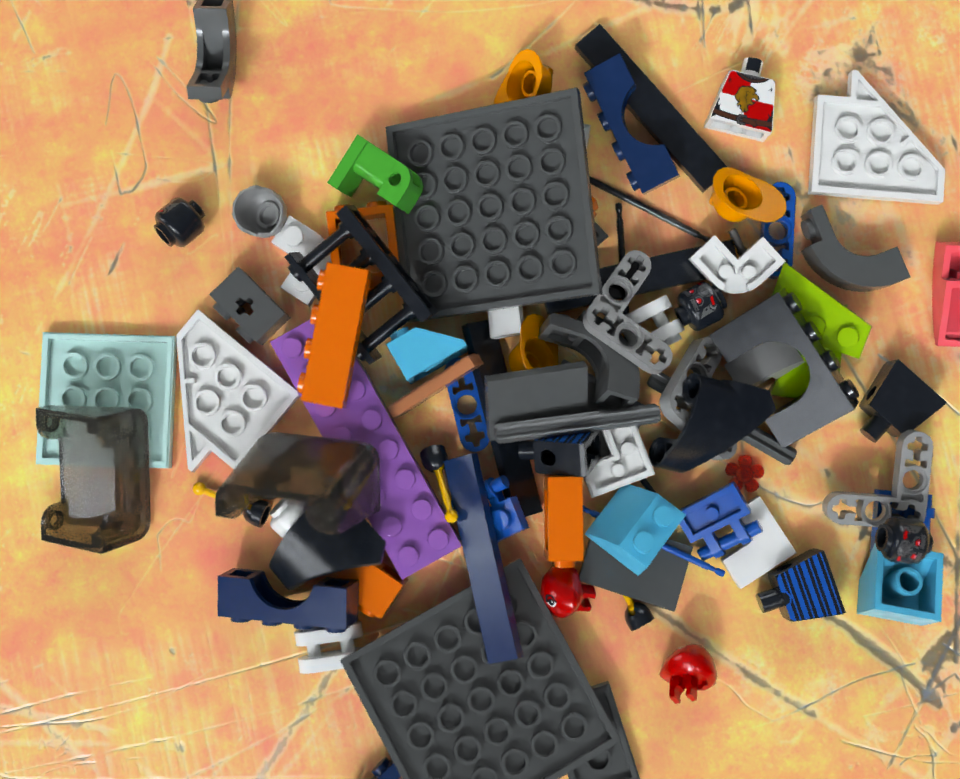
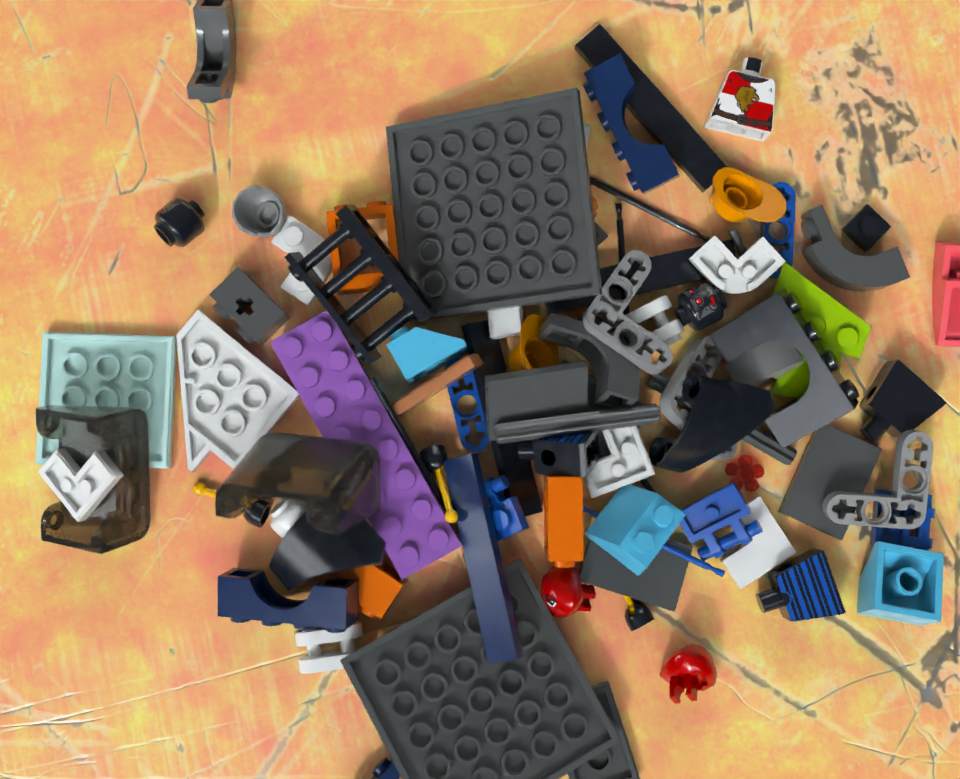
(79, 487): none -> white tile
(335, 335): orange brick -> none
(392, 178): bright green piece -> none
(408, 442): none -> black piece
(525, 78): light orange piece -> none
(828, 465): none -> dark grey tile
(866, 228): none -> black plate
(869, 151): white wing -> none
(903, 540): black head -> none

